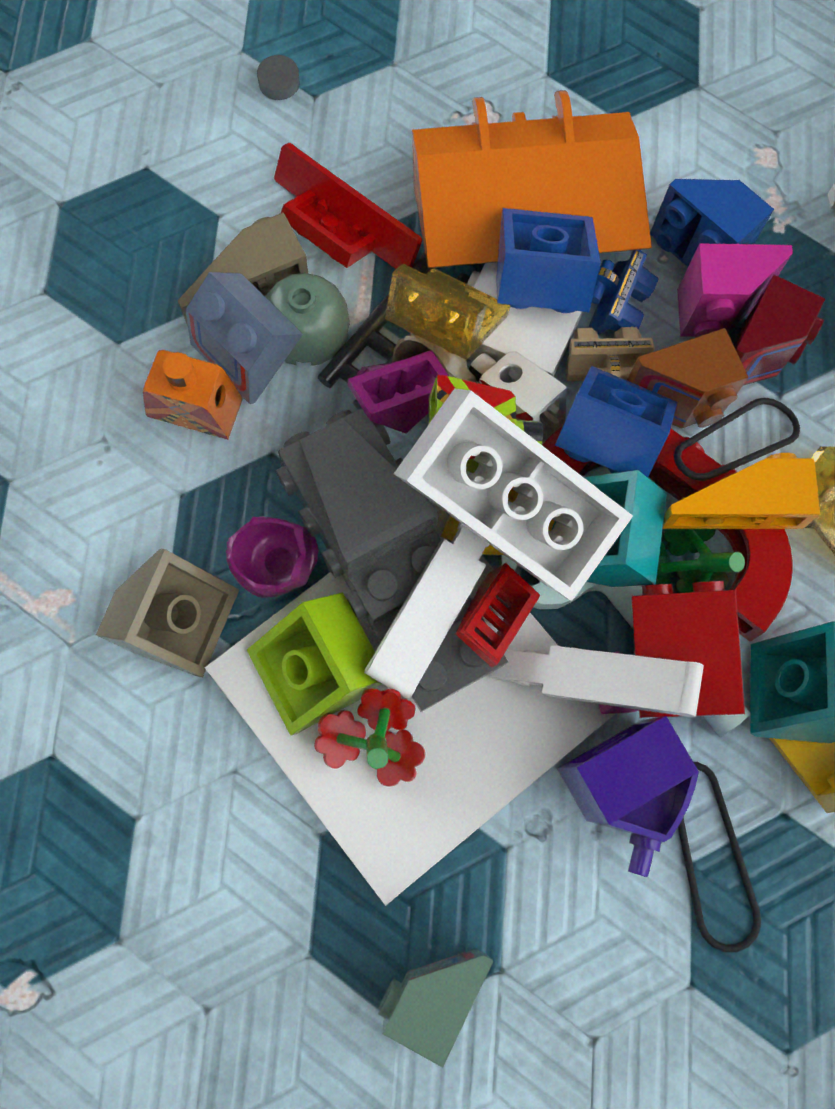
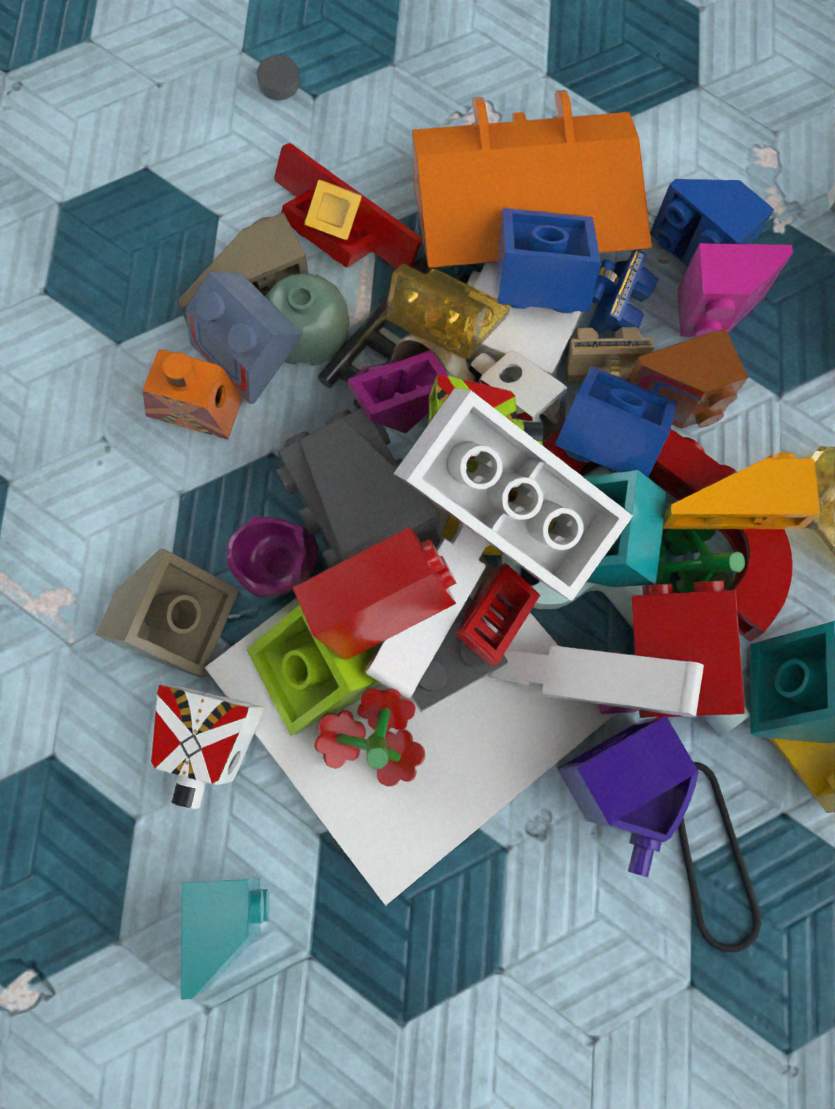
(200, 739): none -> torso
(216, 928): none -> teal slope
(333, 209): none -> yellow tile
(376, 594): none -> red brick
(434, 1003): sand green slope -> none
(714, 473): black piece -> none
(778, 329): dark red slope -> none

